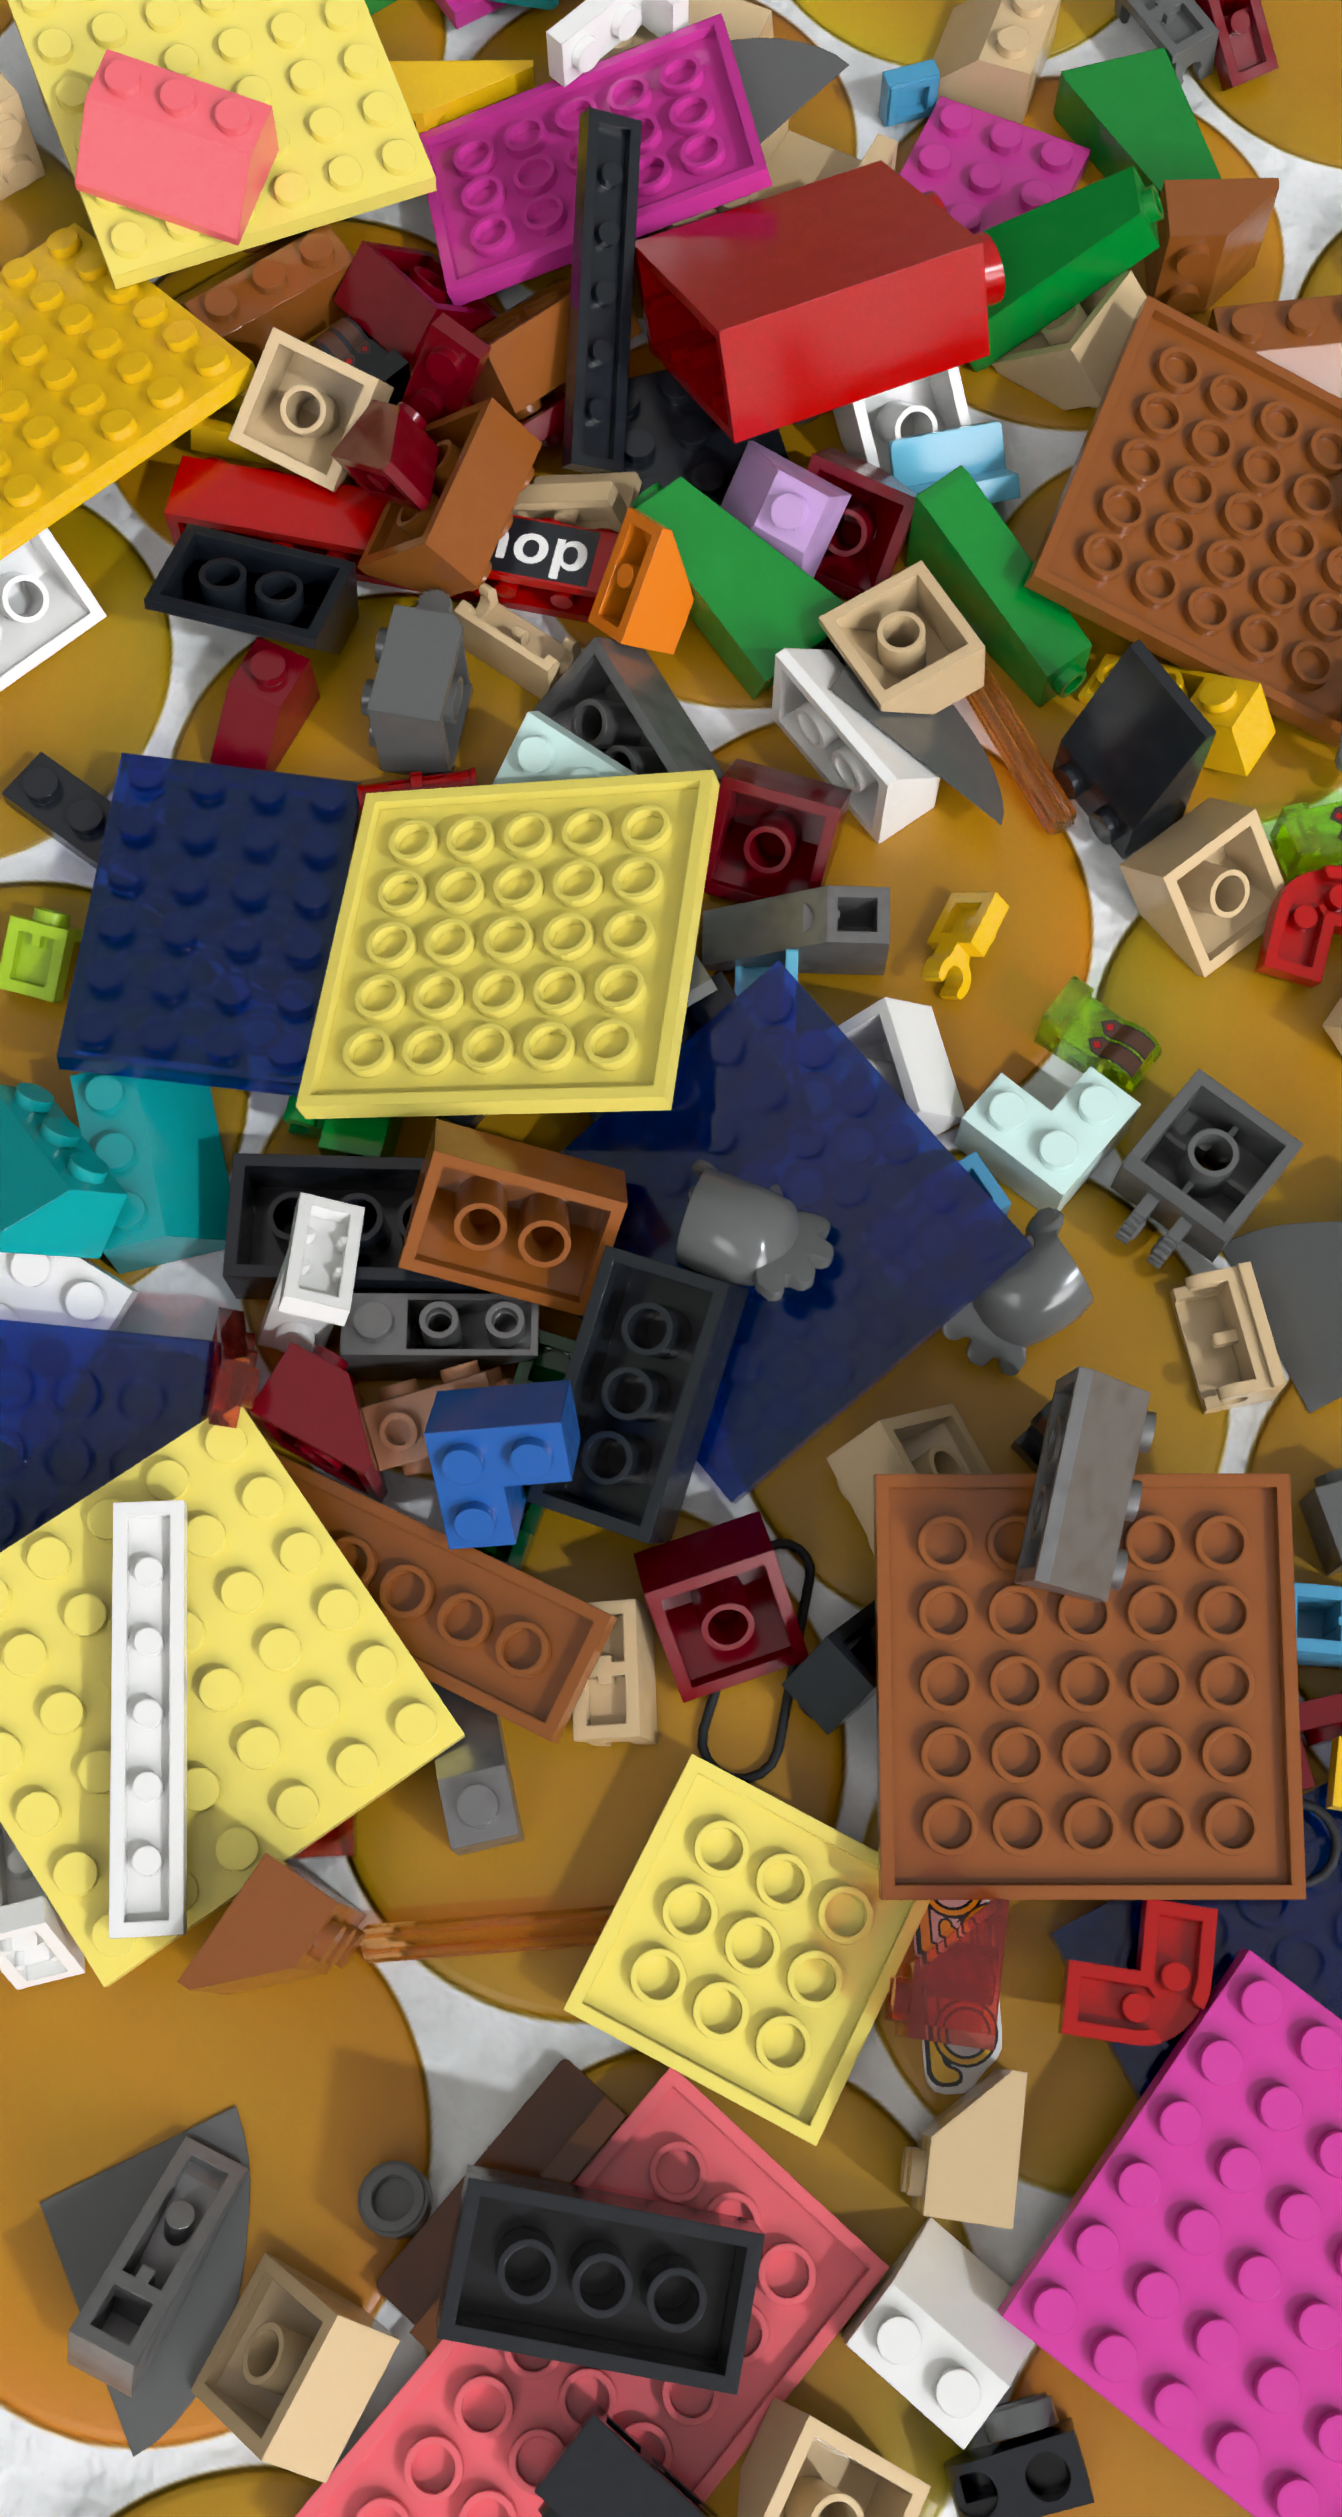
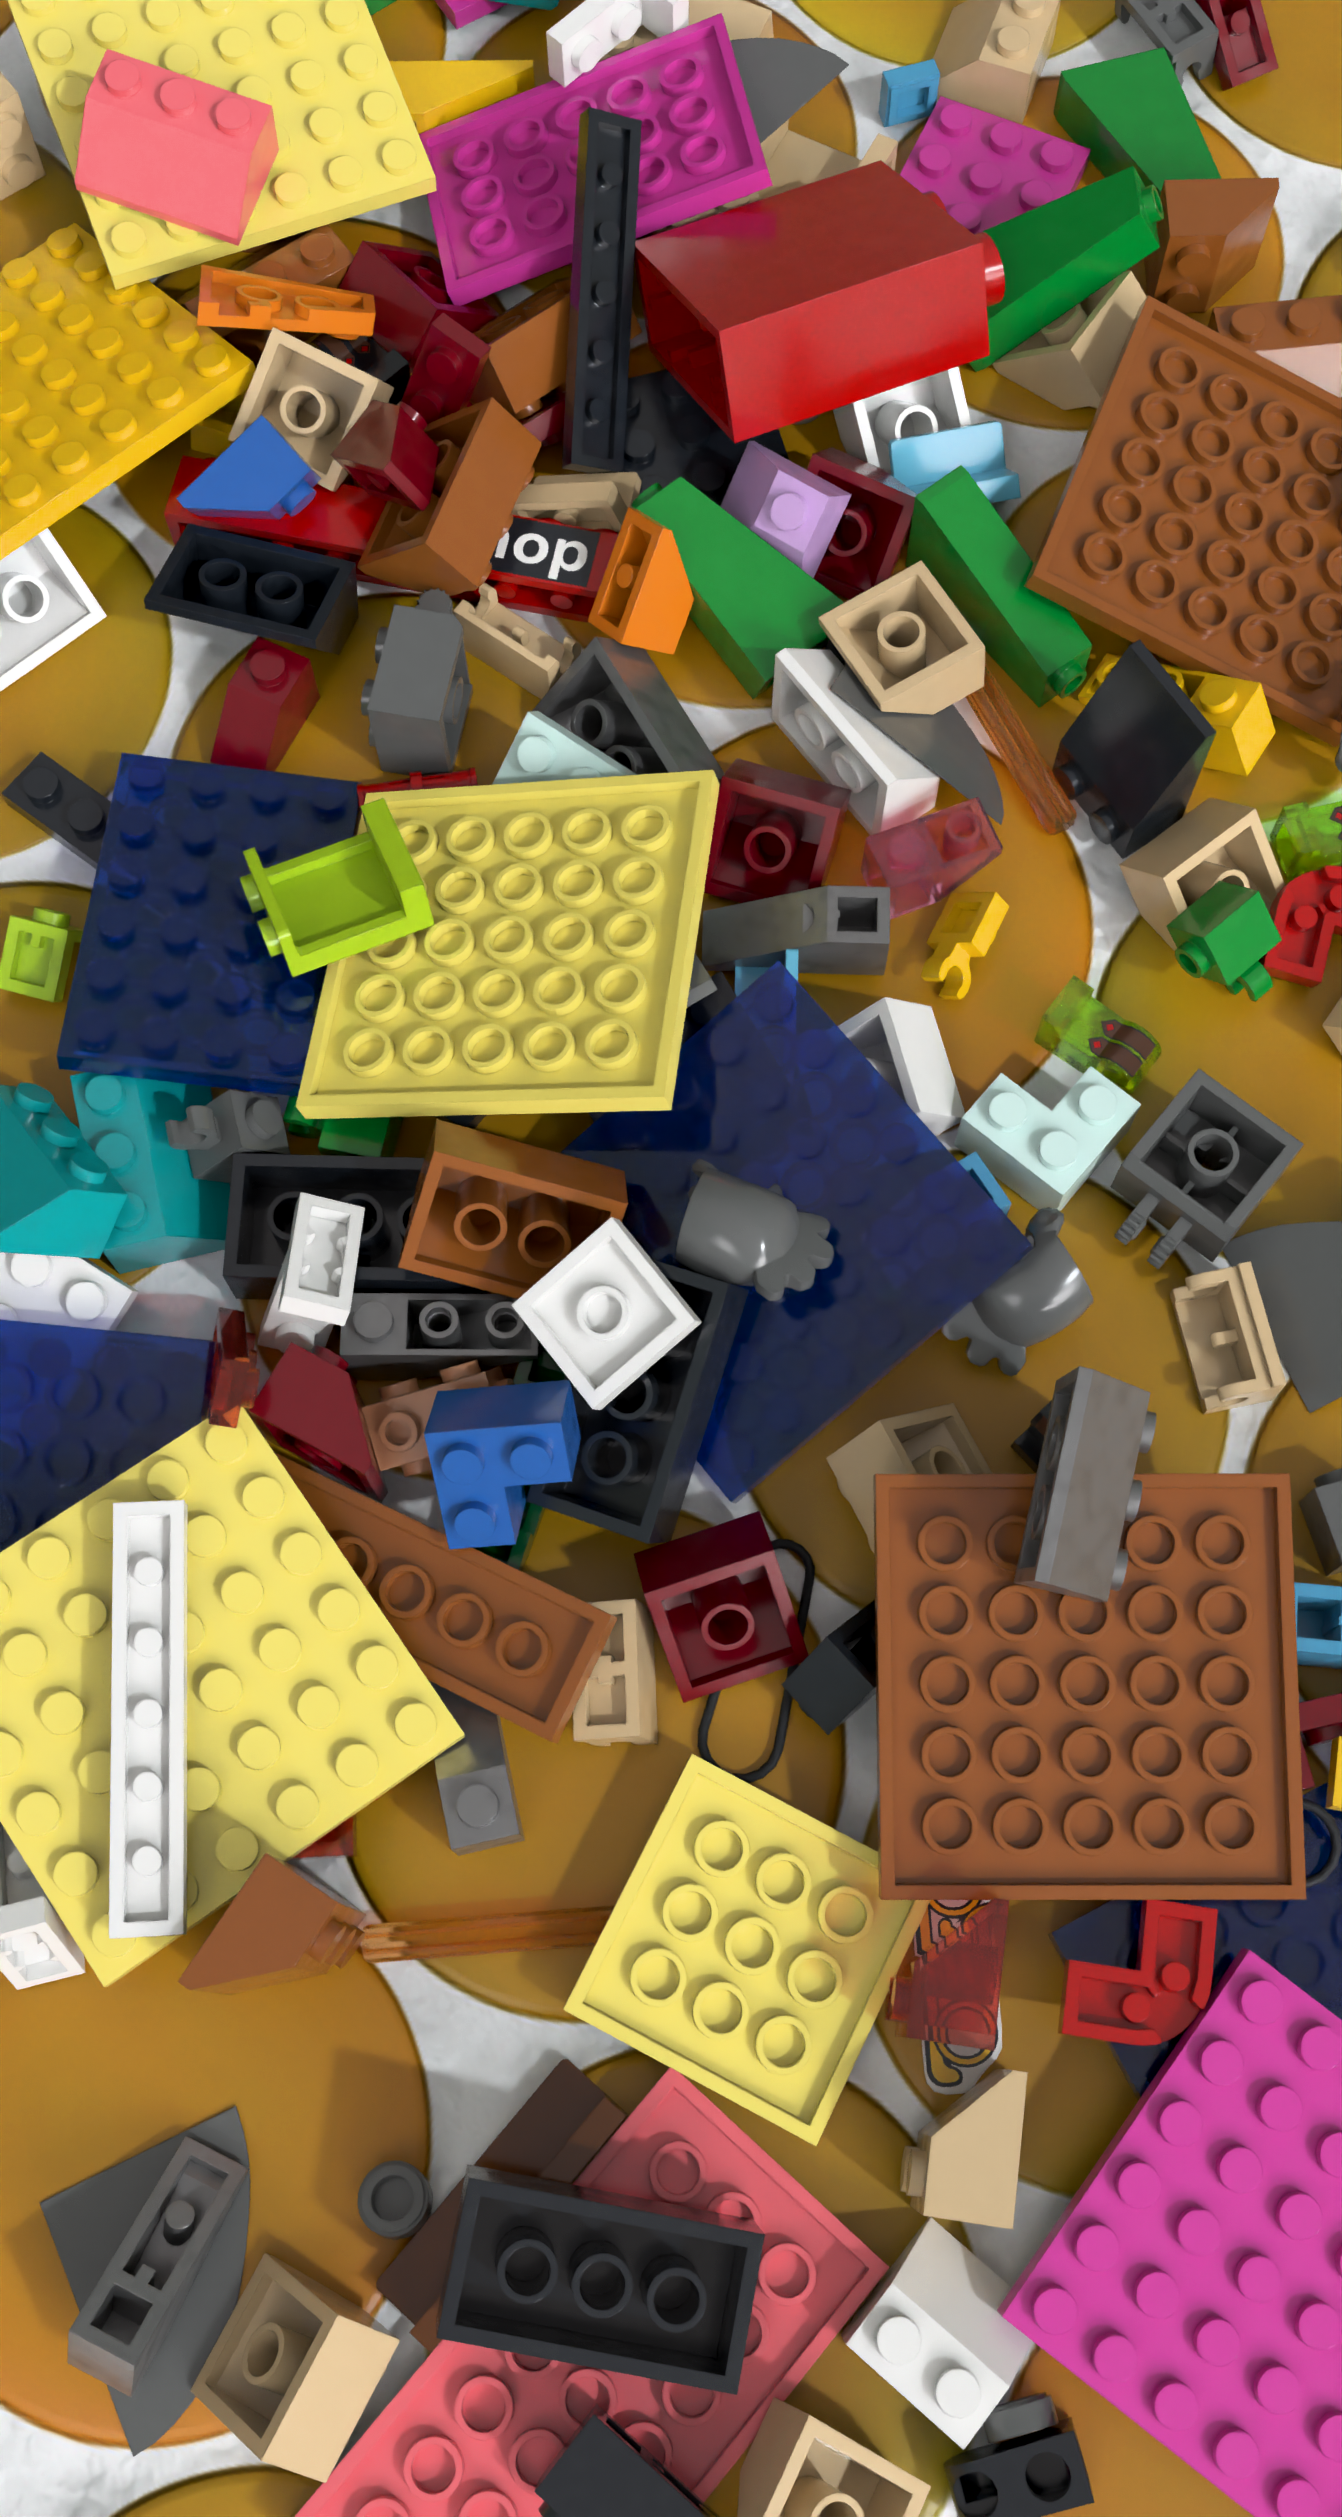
(228, 1126): none -> dark grey brick
(253, 478): none -> blue slope
(267, 302): none -> orange wing
(339, 896): none -> lime panel
(606, 1313): none -> white plate
(930, 855): none -> clear pink slope
(1225, 938): none -> green brick

